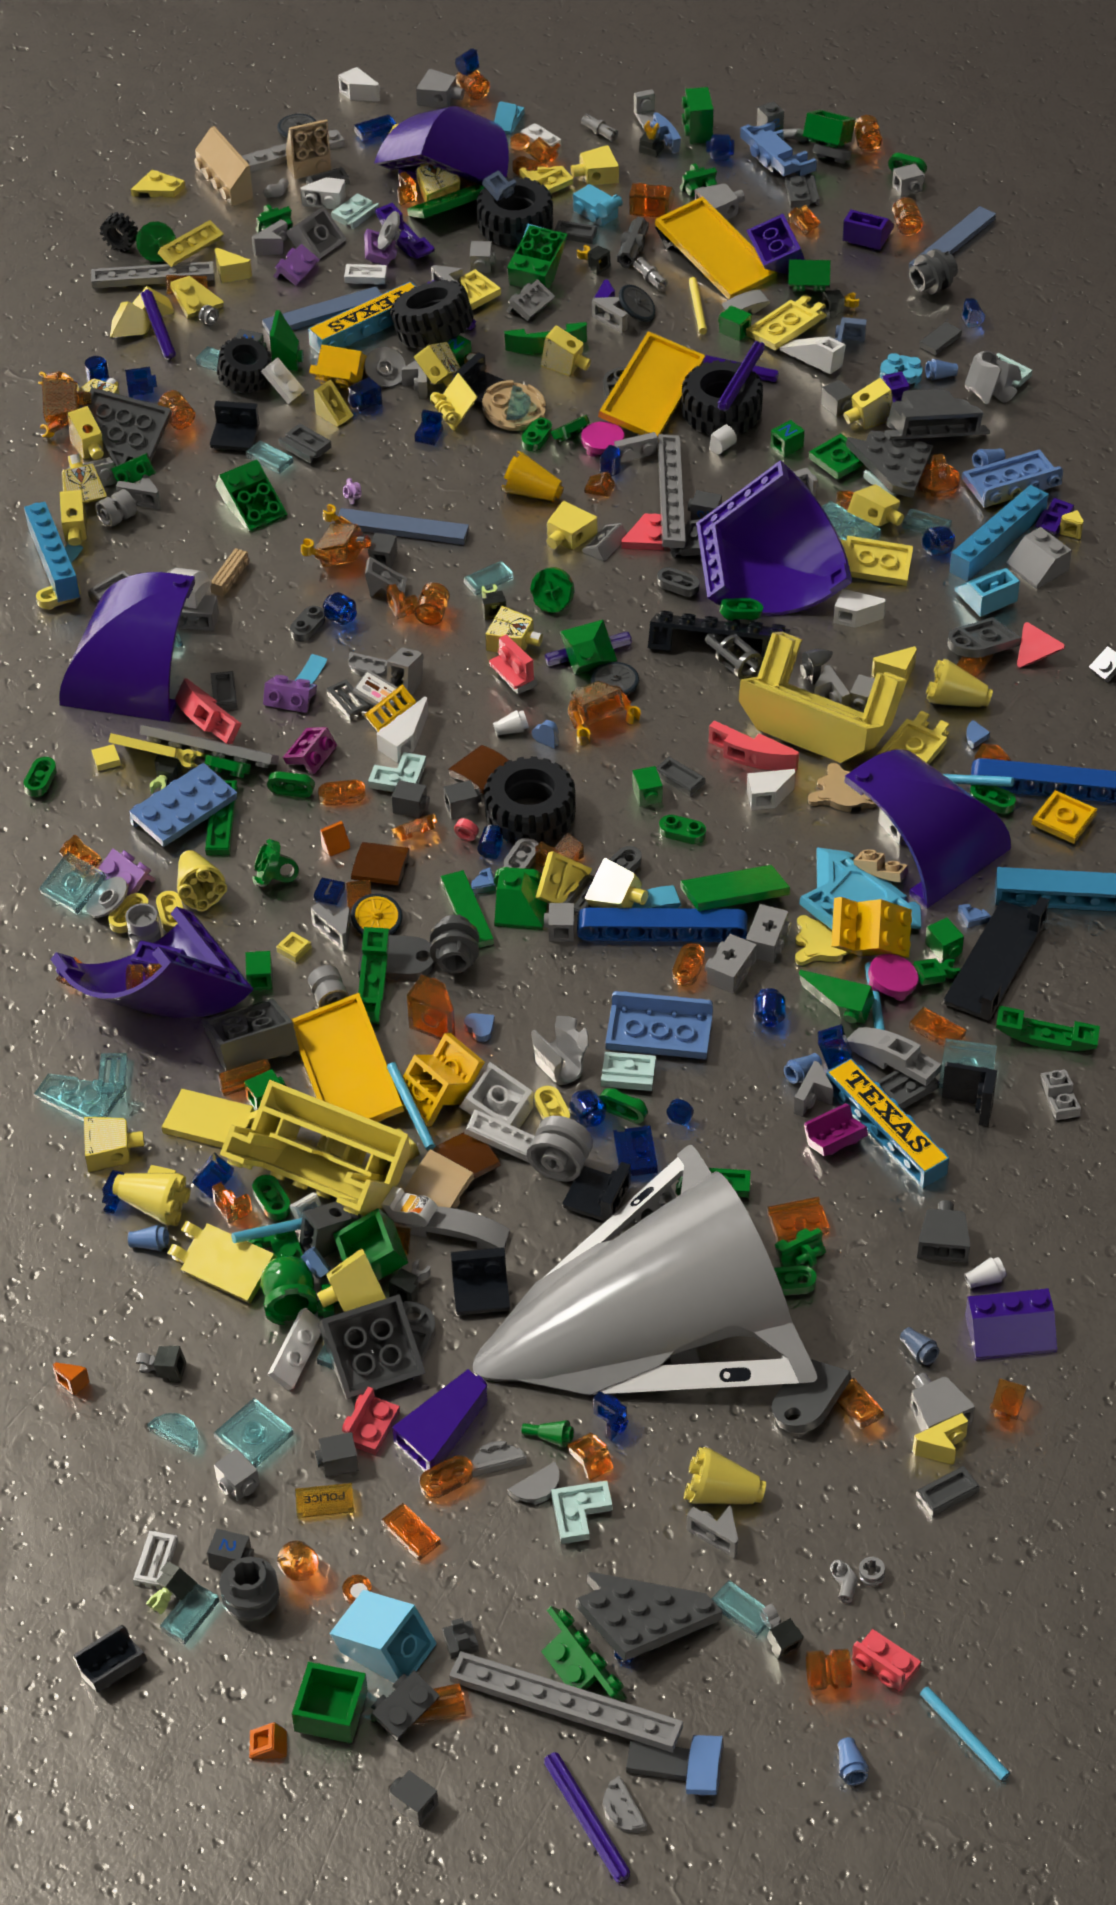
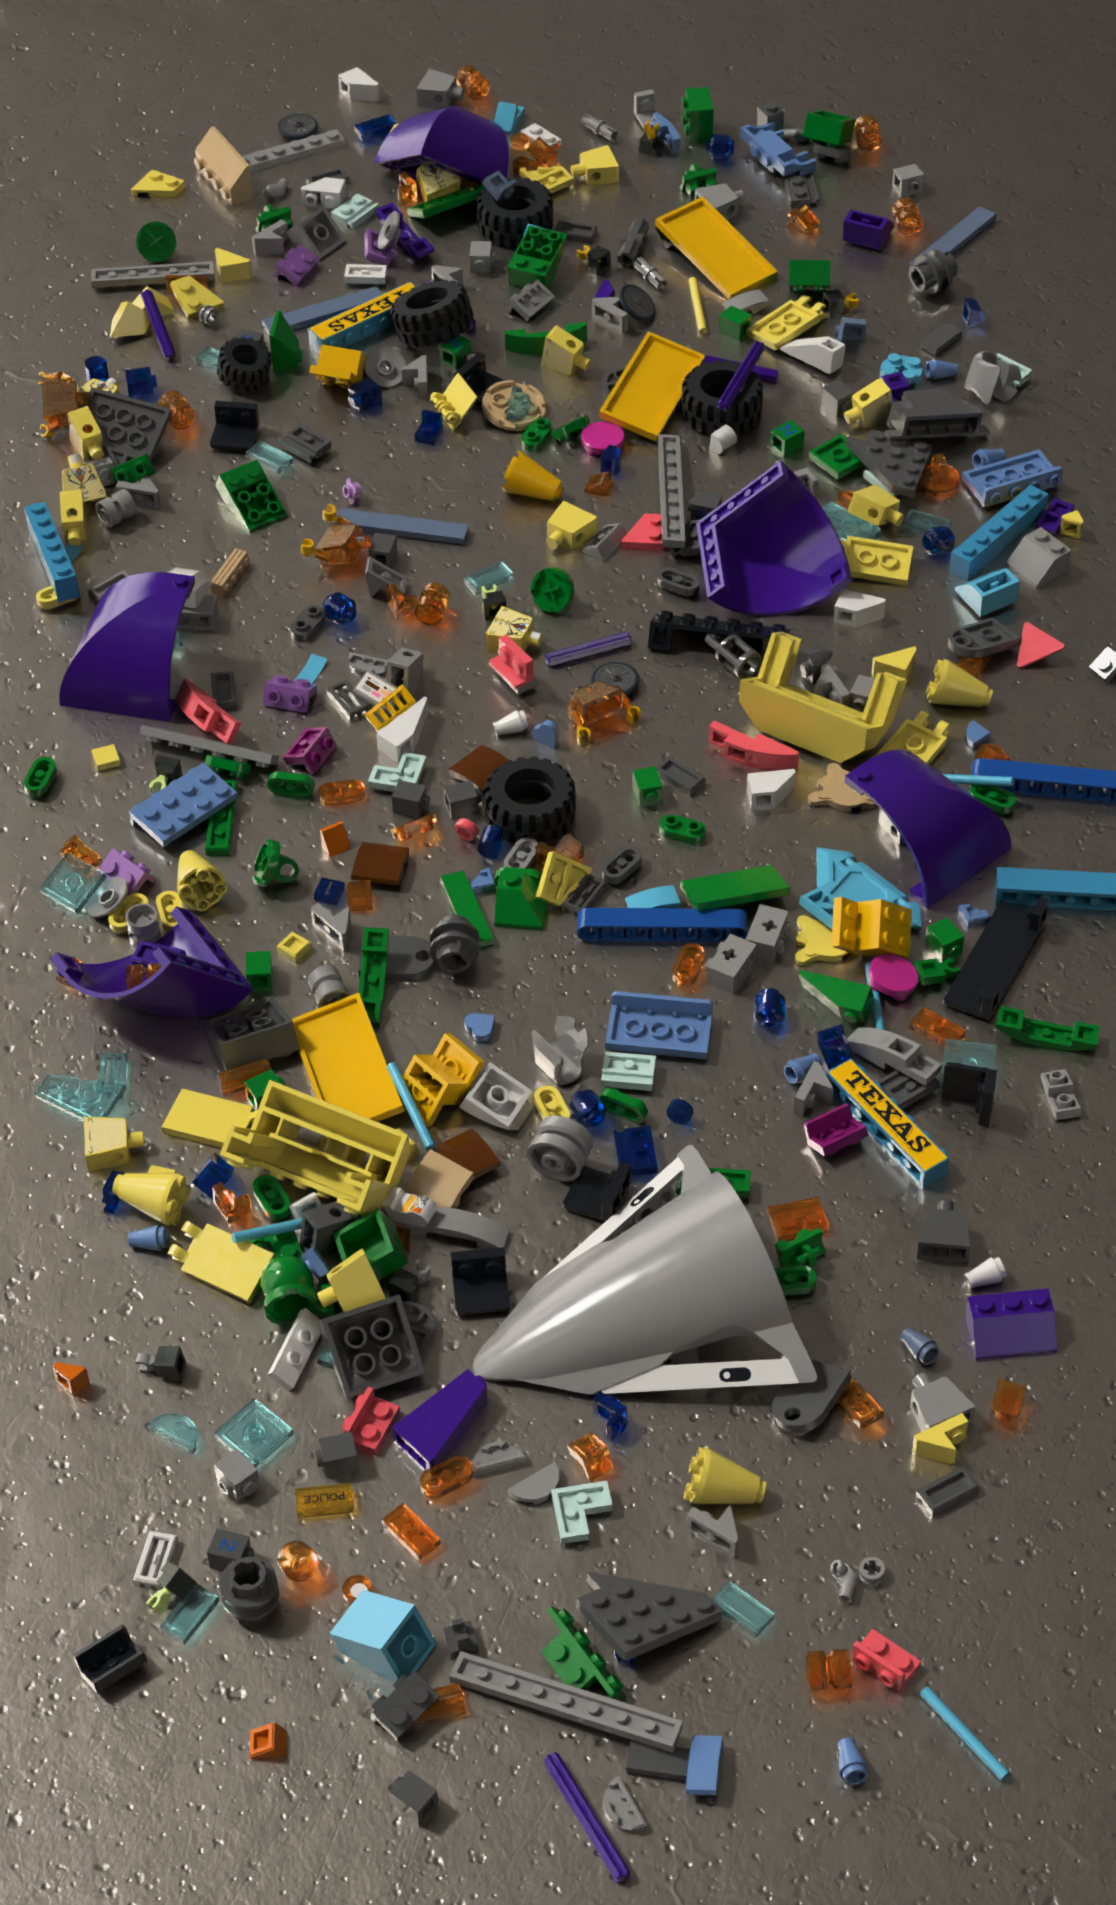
(113, 237): black tyre -> none
(185, 757): light yellow tile -> none
(190, 243): light yellow plate -> none
(283, 380): white plate -> none
(308, 149): tan slope -> none
(329, 1702): green piece -> none
(331, 405): light yellow slope -> none
(376, 912): yellow wheel -> none
(430, 1008): clear orange slope -> none
(438, 363): light yellow torso -> none
(467, 62): clear blue brick -> none
(479, 288): light yellow wing -> none
(499, 1134): white plate -> none
(557, 1432): green cone -> none
(560, 922): light grey brick -> none
(588, 646): green slope -> none
(596, 205): medium azure hinge -> none
(615, 888): torso -> none
(638, 446): light grey plate -> none
(650, 200): clear orange slope -> none
(741, 608): green plate -> none
(775, 244): dark purple slope -> none
(782, 1636): pearl dark grey piece -> none
(875, 864): tan slope -> none
(894, 162): green plate -> none
(1064, 816): yellow plate -> none

